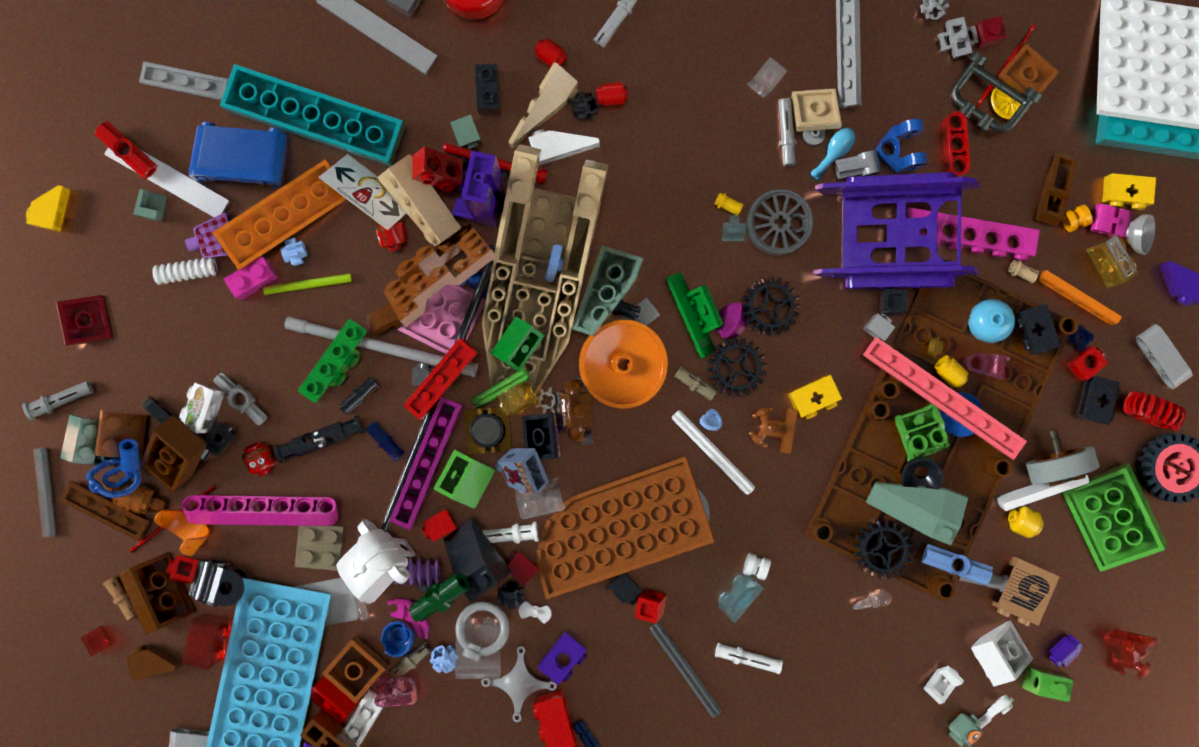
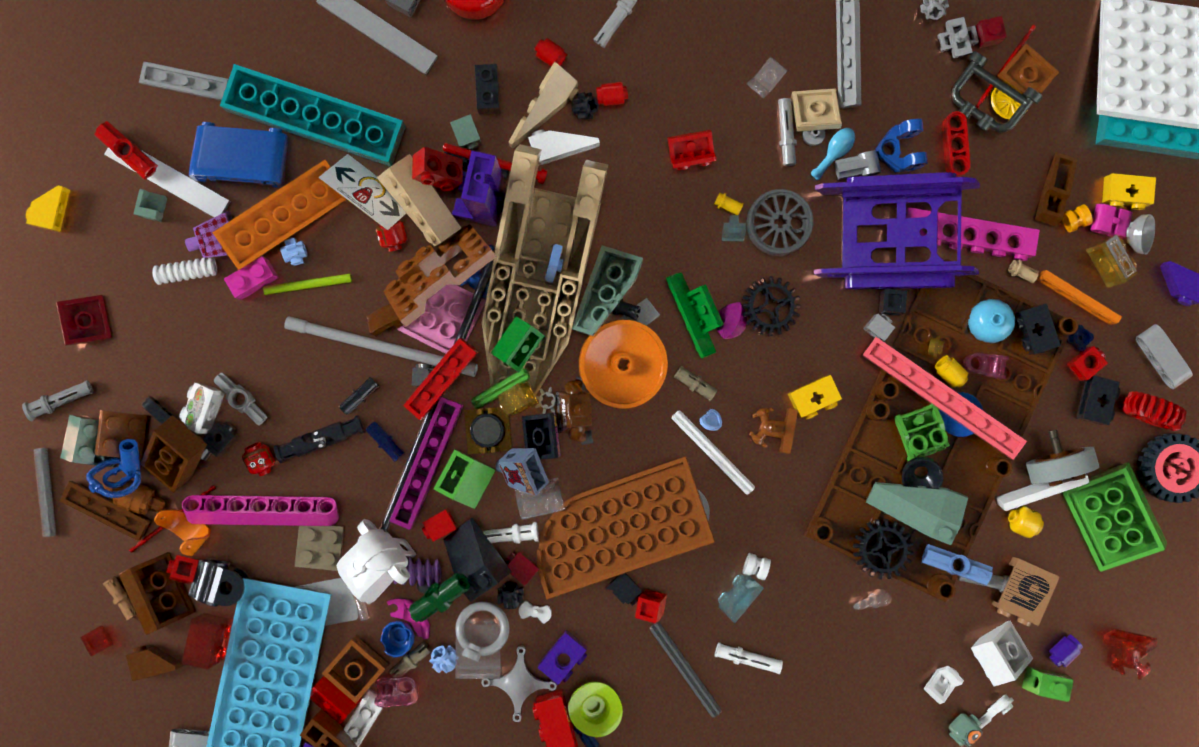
(335, 362): green bracket -> none
(595, 709): none -> lime hat
(691, 149): none -> red bracket
(746, 351): black gear -> none

